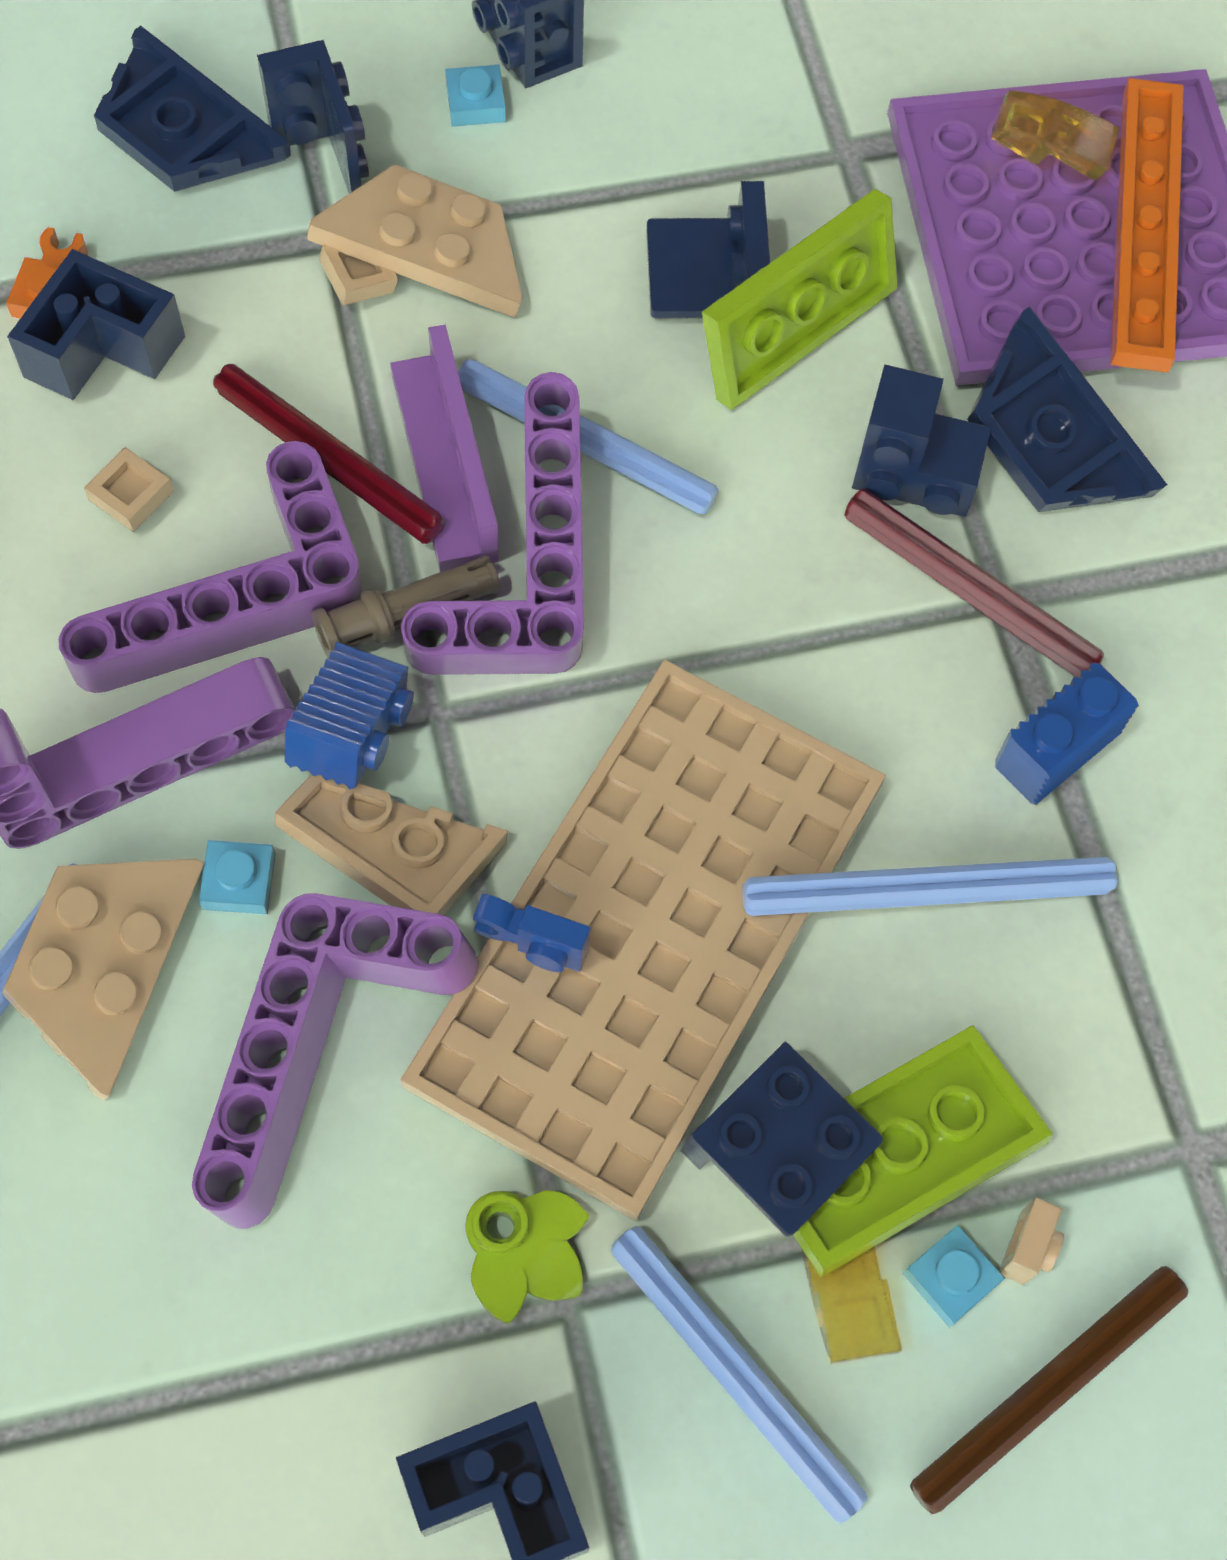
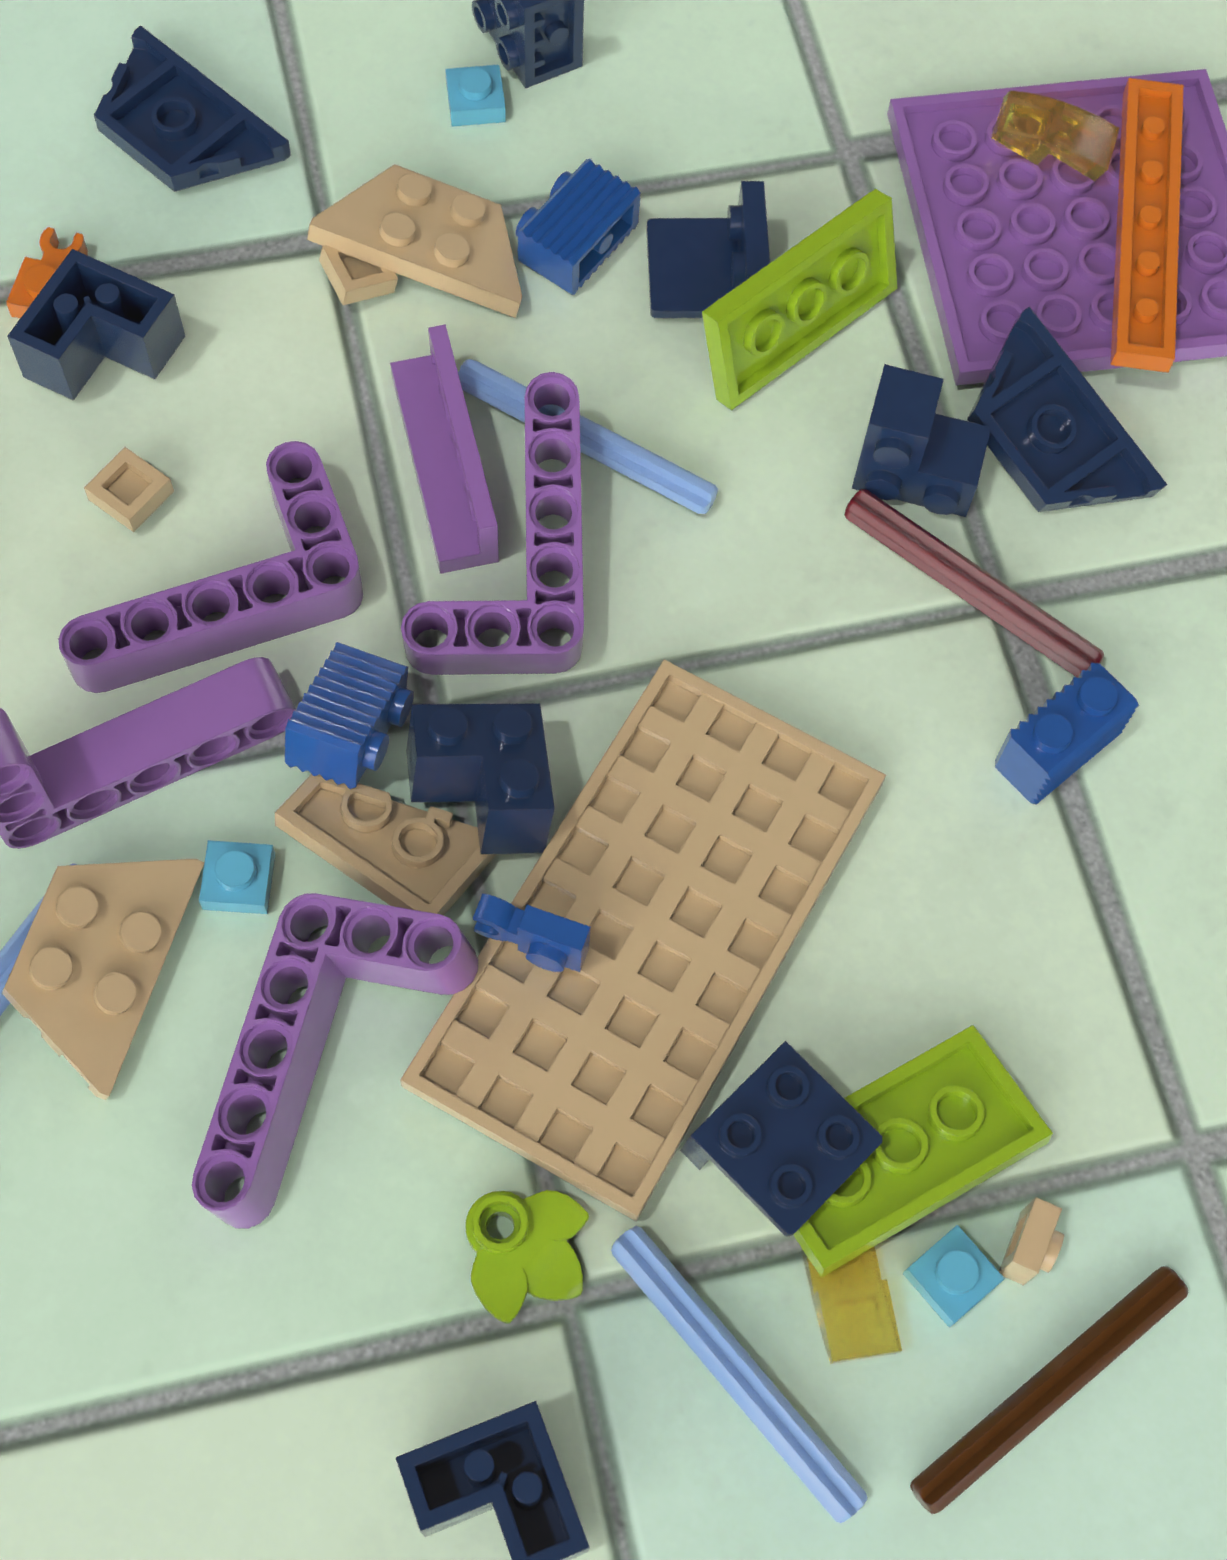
(308, 103): dark blue bracket -> none
(337, 458): dark red axle -> none
(379, 615): dark tan pin -> none
(489, 758): none -> dark blue brick
(577, 225): none -> blue brick
(928, 886): light blue axle -> none

